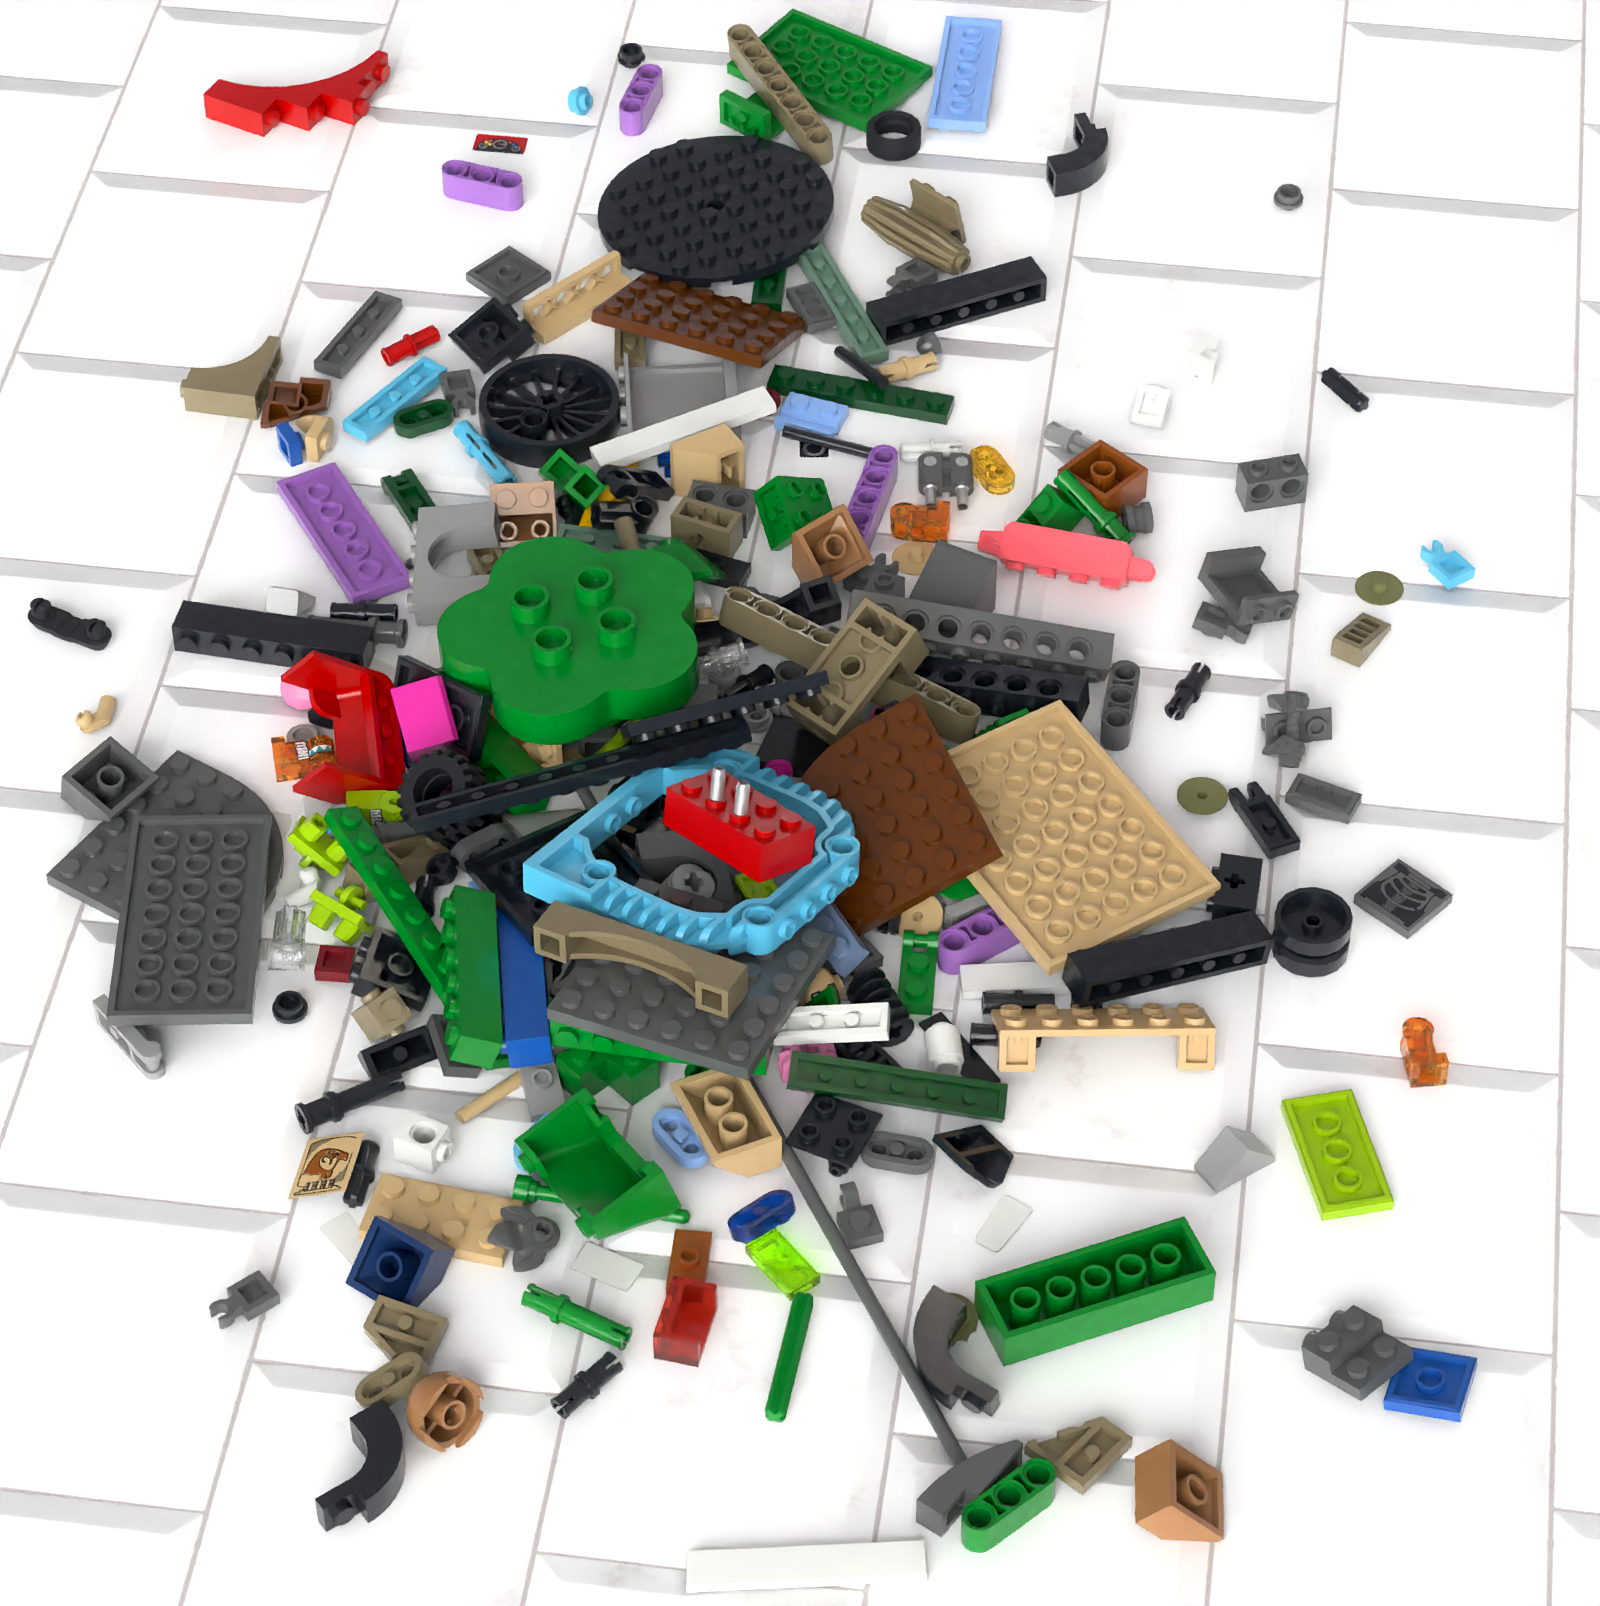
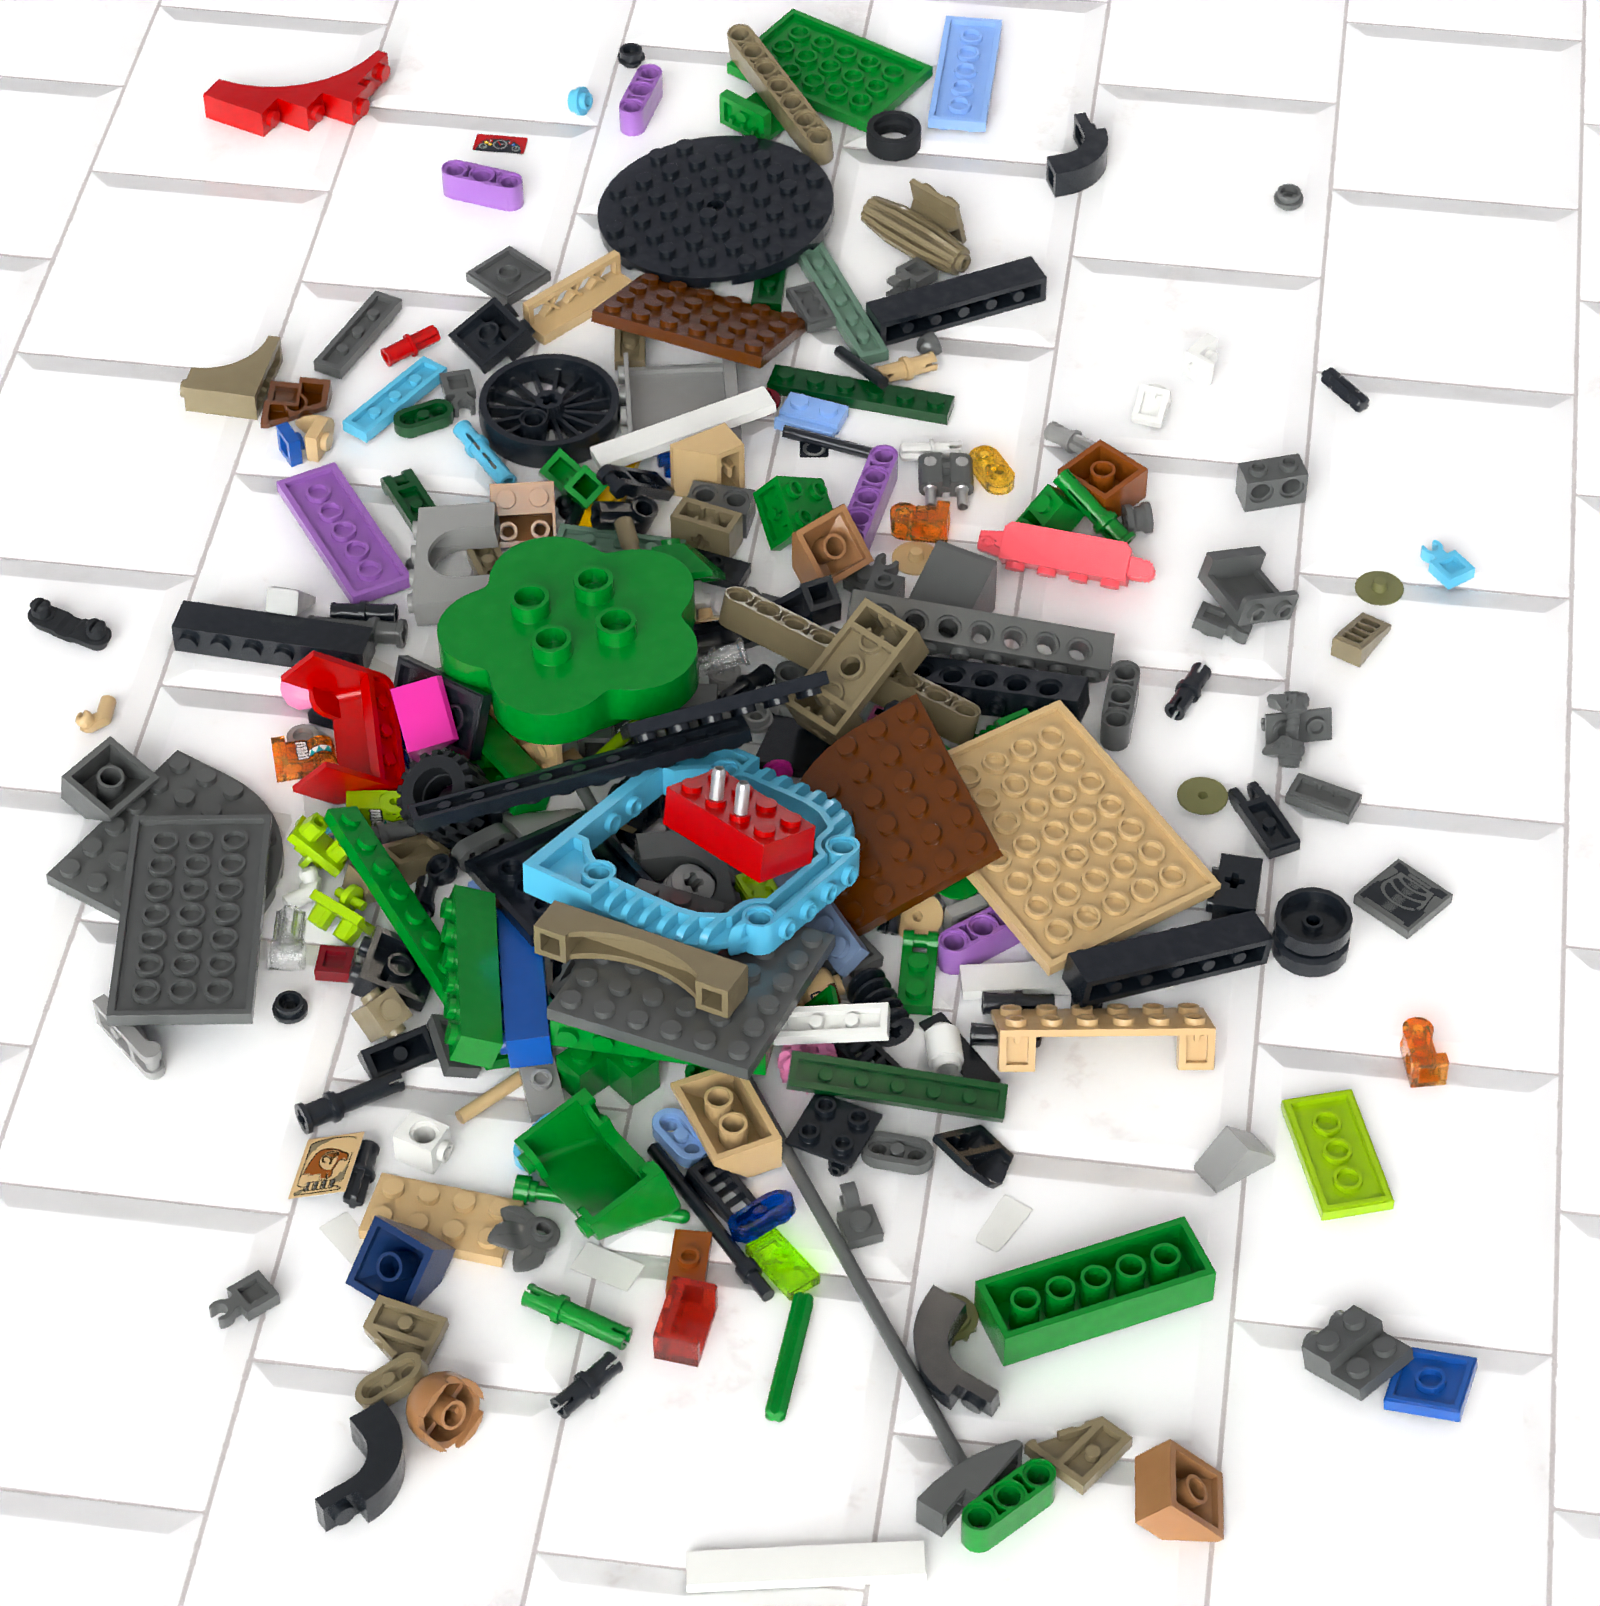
(696, 1177): none -> black slope
(746, 1267): none -> black bar

